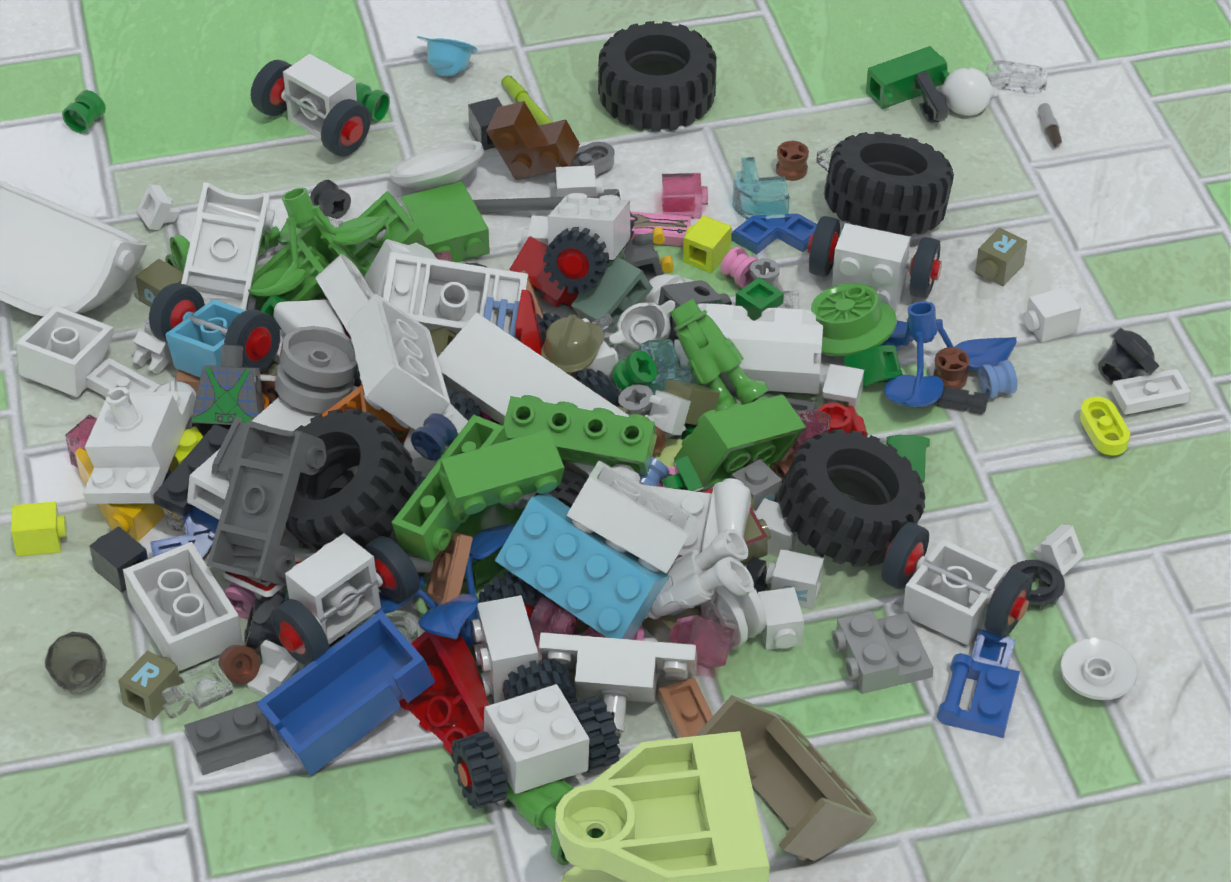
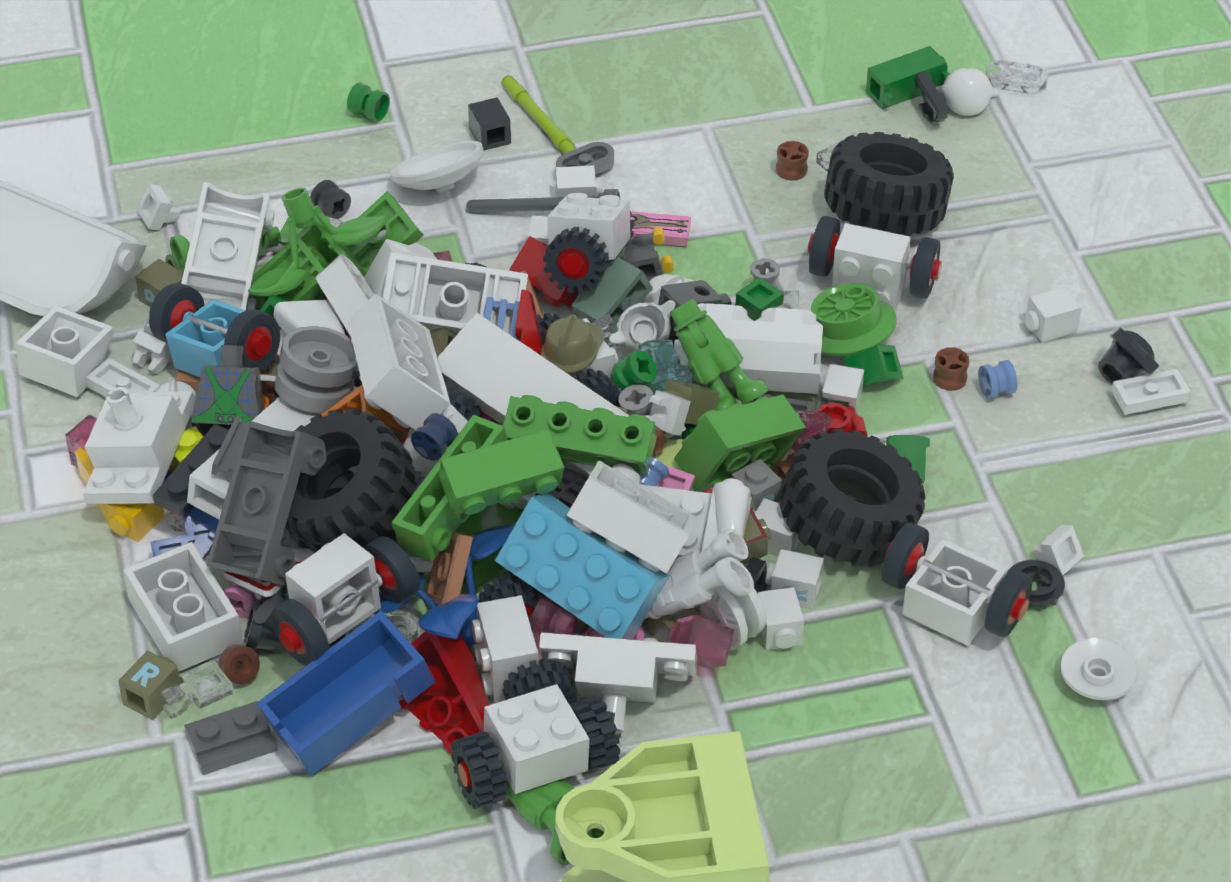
(37, 528): neon yellow brick -> none
(76, 662): clear smoke hair -> none
(84, 111): green wheel -> none
(114, 553): black brick -> none
(275, 670): white panel -> none
(316, 100): brick -> none
(448, 55): medium azure piece -> none
(448, 221): bright green brick -> none
(531, 147): reddish brown brick -> none
(657, 76): black tyre -> none
(683, 194): clear pink brick -> none
(684, 477): green tile -> none
(685, 707): nougat plate -> none
(706, 243): neon yellow brick -> none
(737, 265): bright pink wheel -> none
(759, 195): clear light blue brick -> none
(759, 232): blue tile -> none
(794, 780): dark tan windscreen -> none
(881, 651): light grey plate -> none
(922, 327): blue plant -> none
(961, 399): black axle -> none
(990, 701): blue plate -> none
(992, 649): slope -> none
(1001, 256): olive brick -> none
(1050, 124): piece -> none
(1104, 425): neon yellow plate -> none

